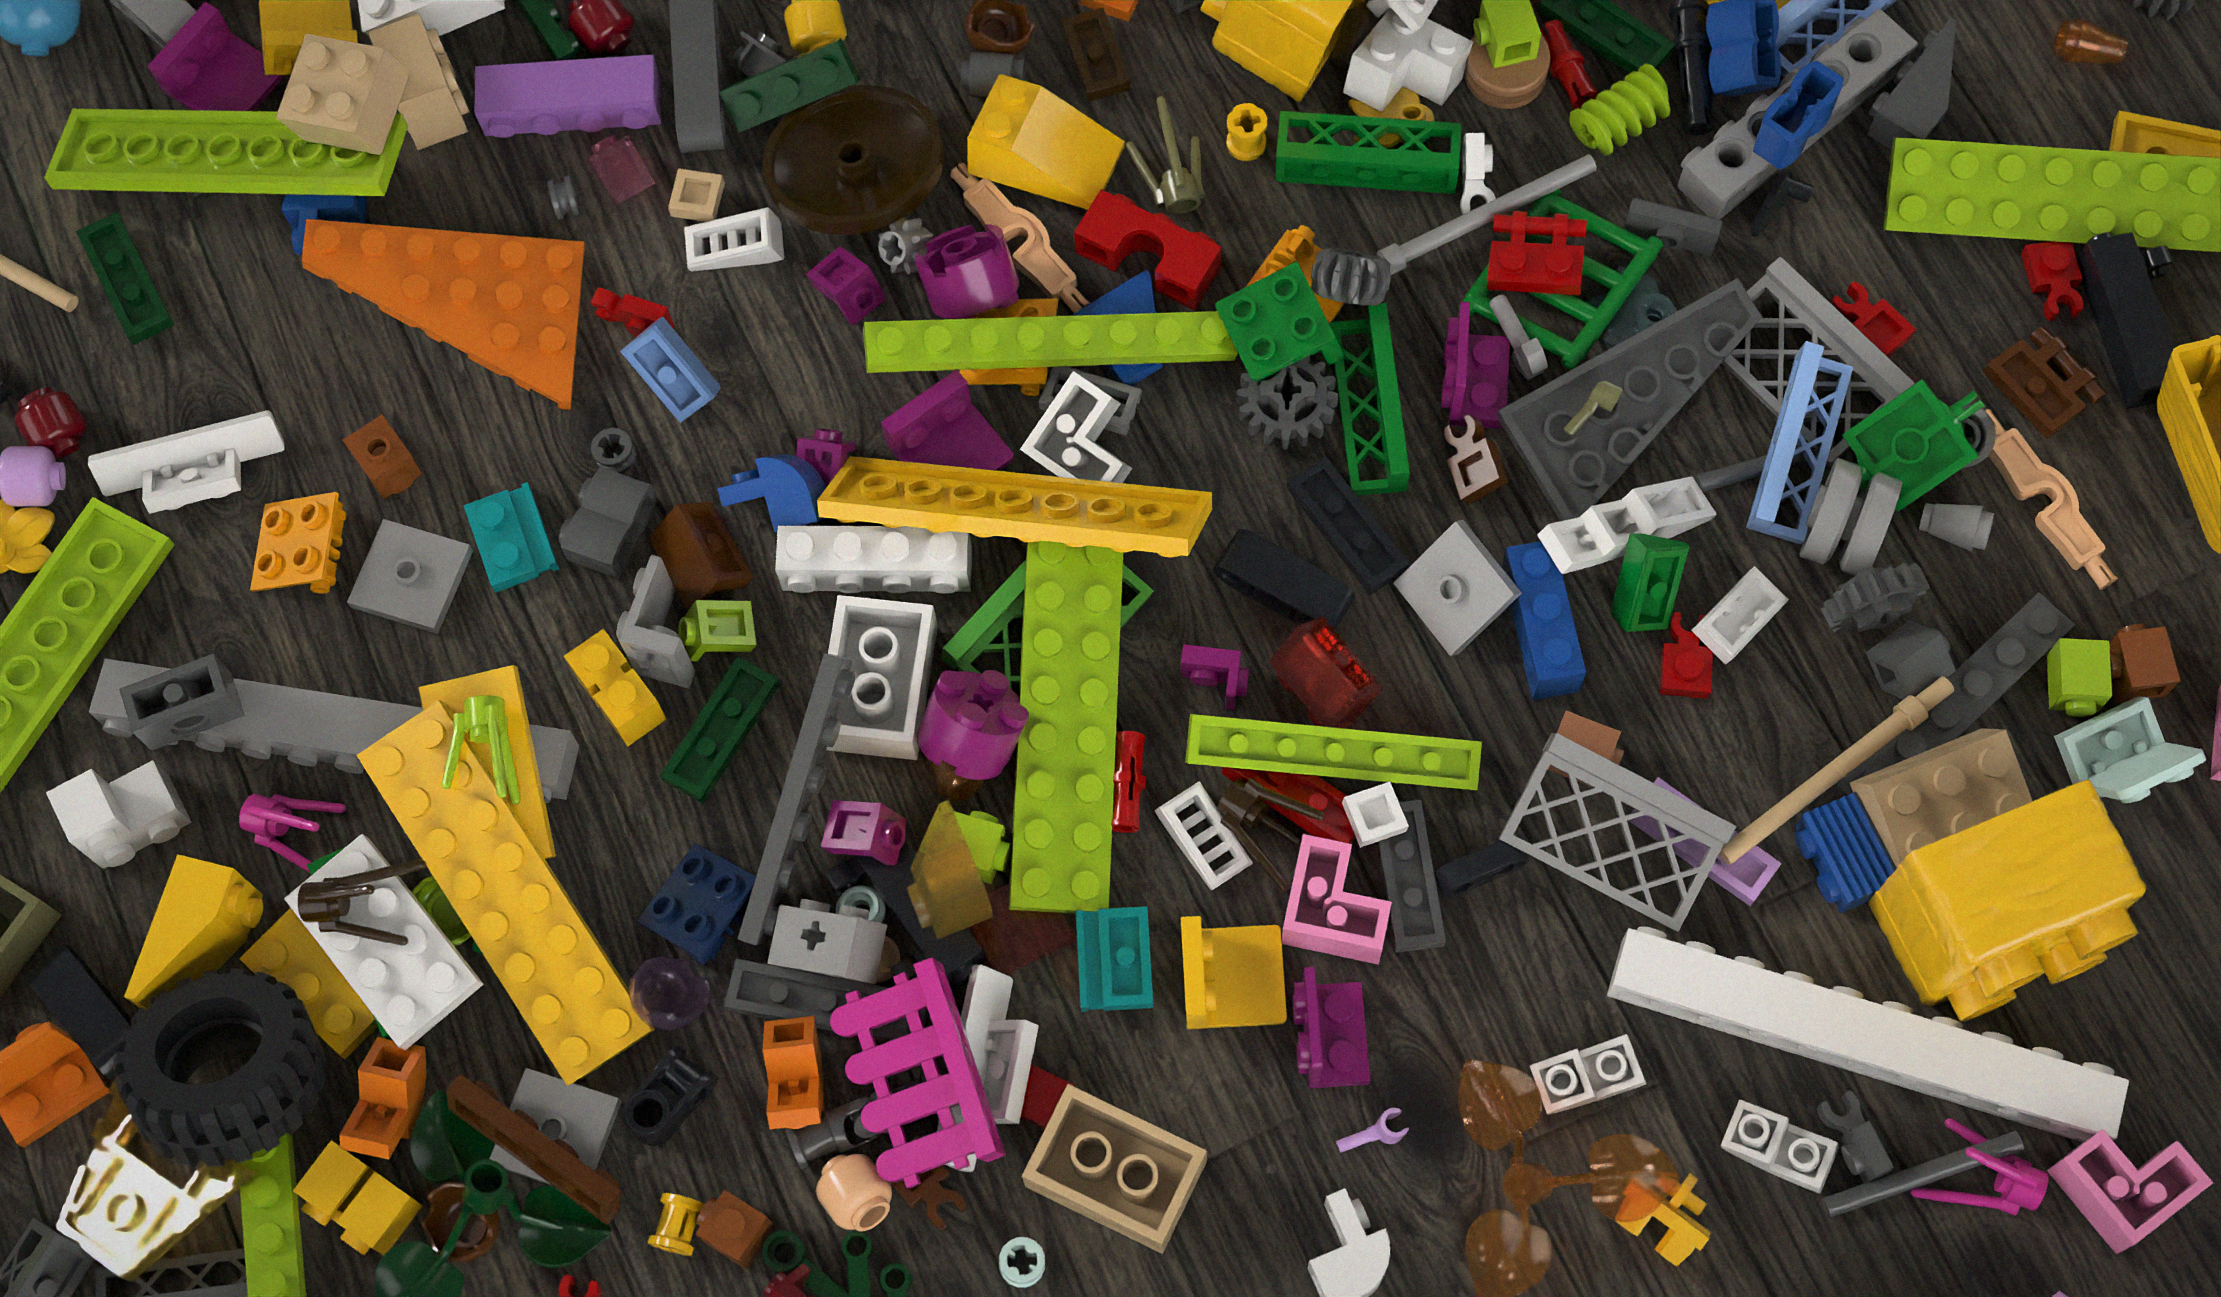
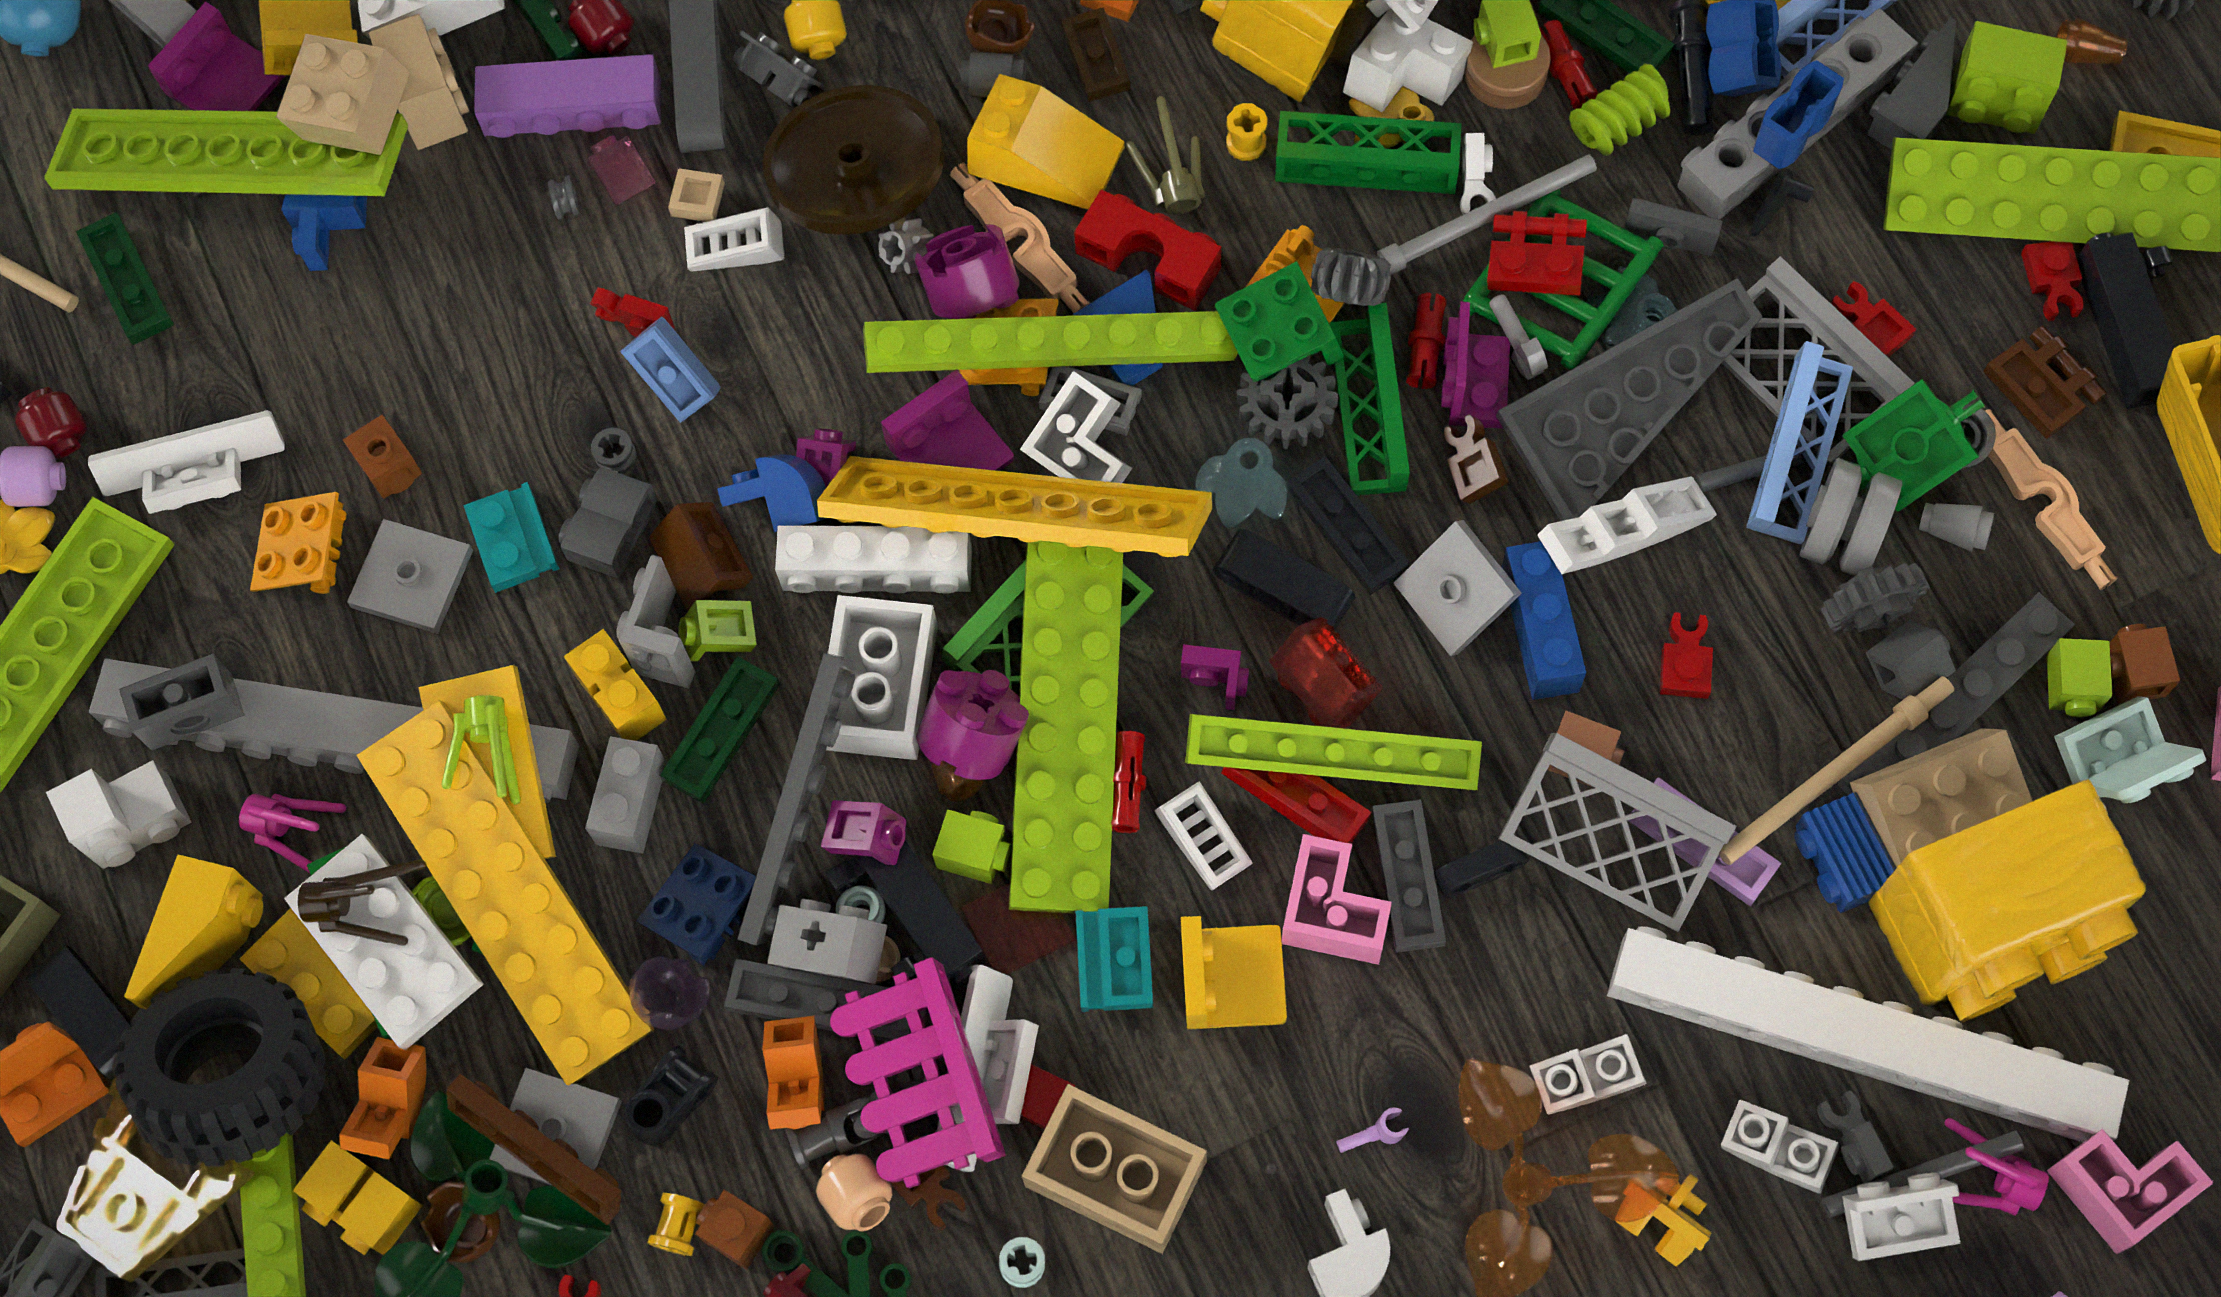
(489, 295): orange wing -> none
(626, 795): none -> light grey brick
(790, 85): dark green plate -> none
(847, 284): magenta bracket -> none
(946, 879): clear yellow slope -> none
(1243, 489): none -> clear light blue plate
(1245, 806): dark brown plant -> none
(1334, 1032): magenta bracket -> none
(1375, 814): white plate -> none
(1426, 340): none -> red pin
(1603, 395): olive hand -> none
(1648, 582): green slope -> none
(1740, 615): white plate -> none
(1901, 1218): none -> white bracket
(2006, 77): none -> lime brick

